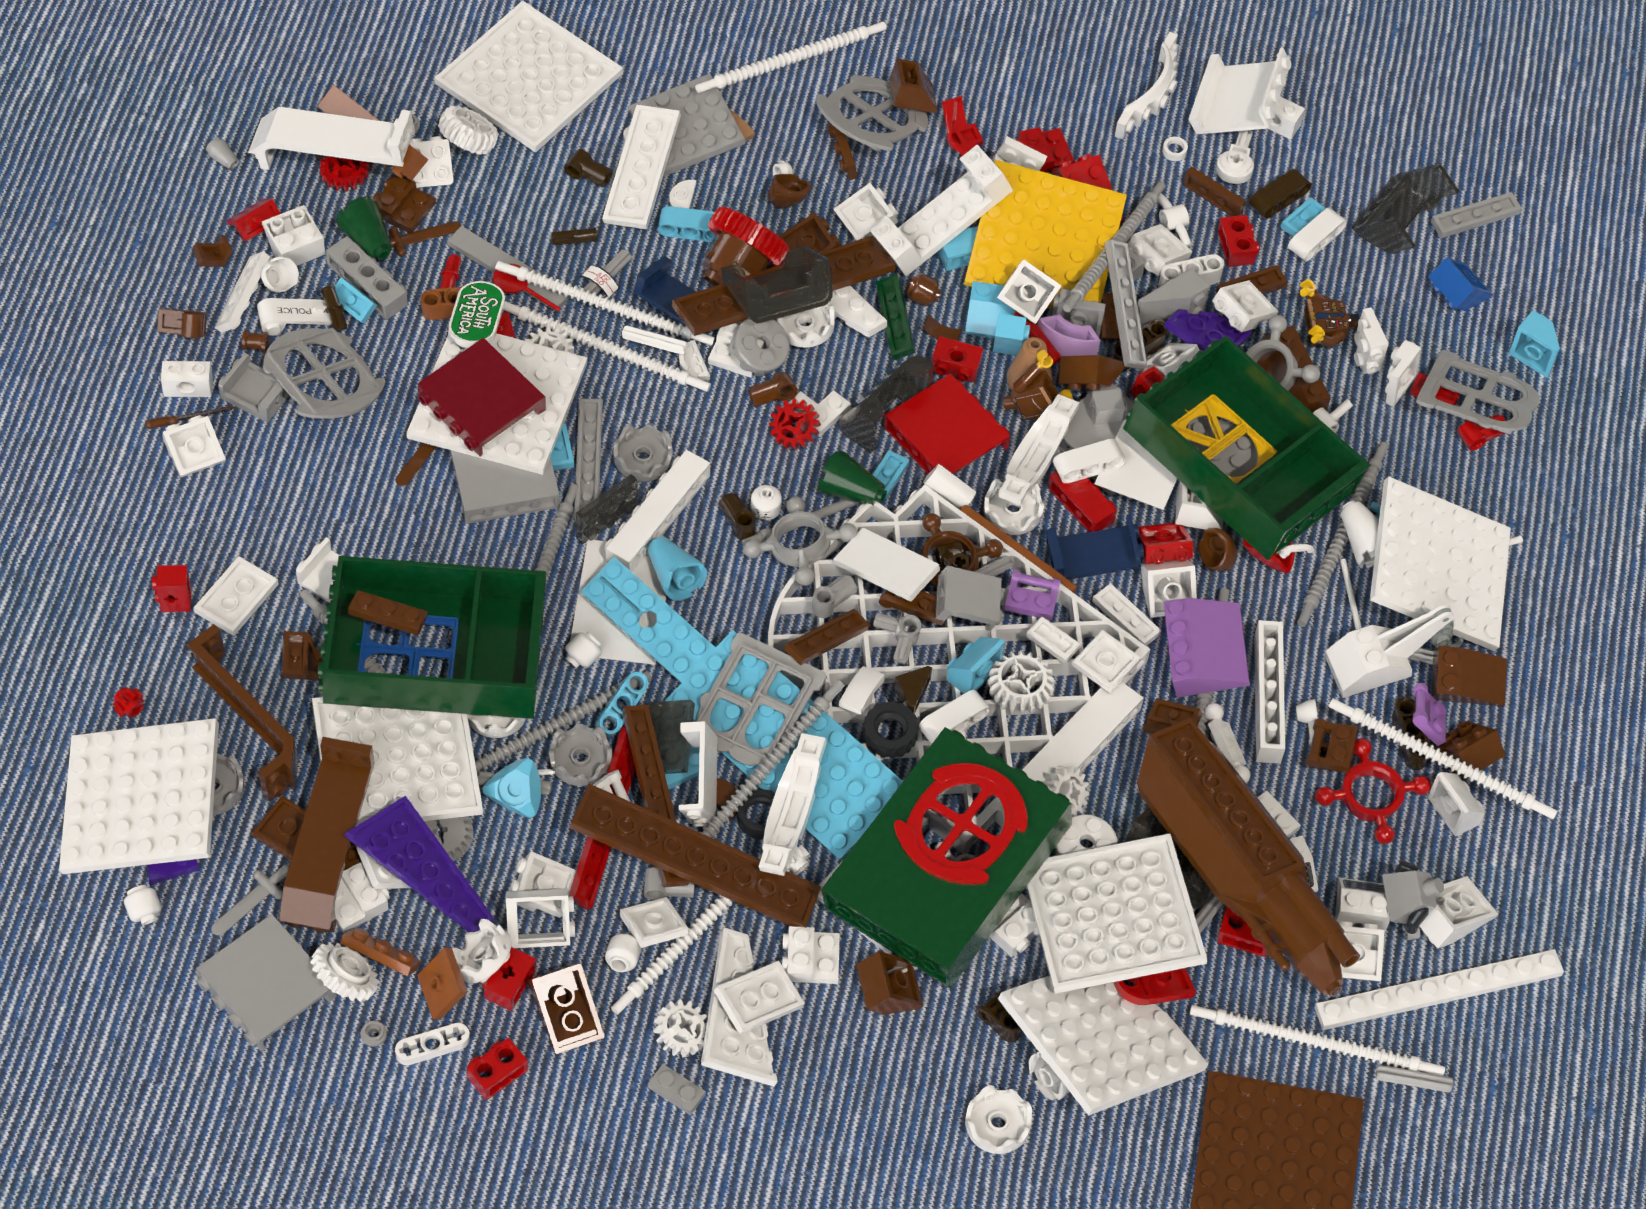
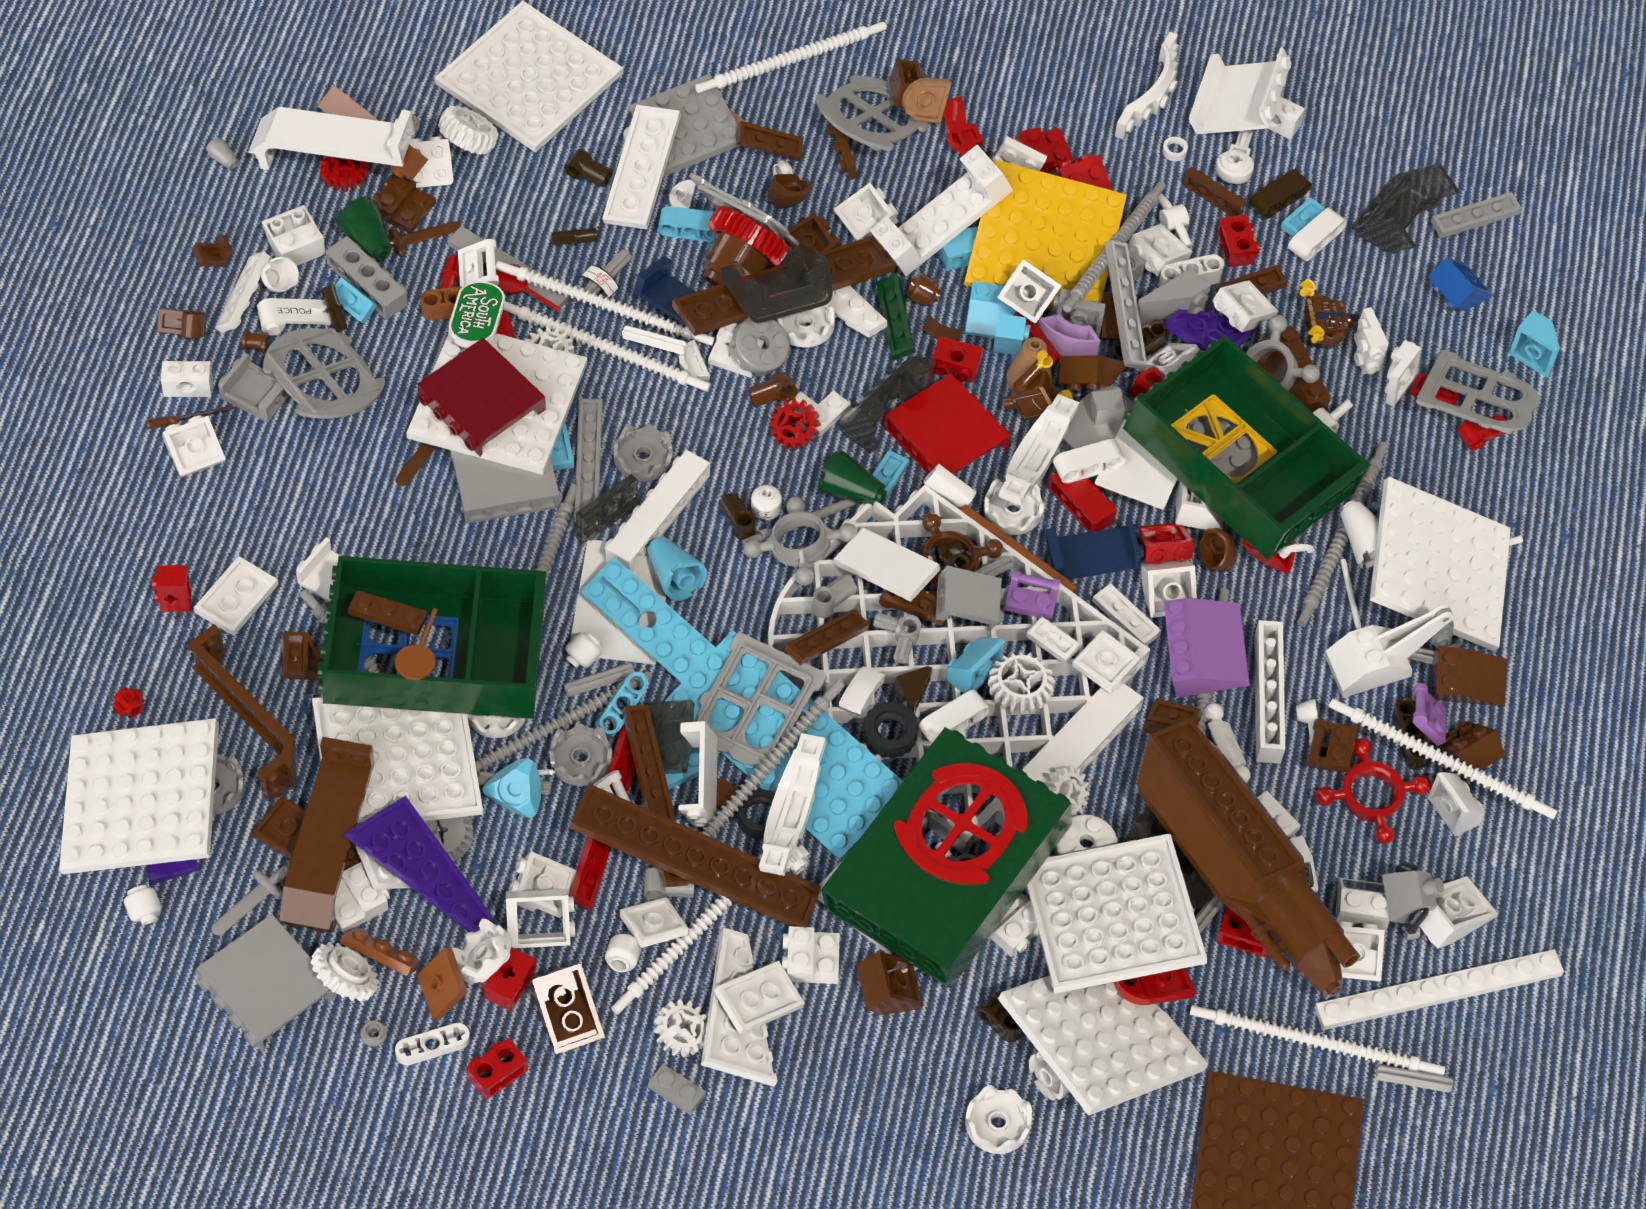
(249, 221): red panel -> none
(417, 660): none -> dark orange piece
(471, 263): none -> white plate
(598, 679): none -> light grey axle
(720, 198): none -> light grey window
(769, 141): none -> reddish brown plate
(926, 99): none -> medium nougat tile

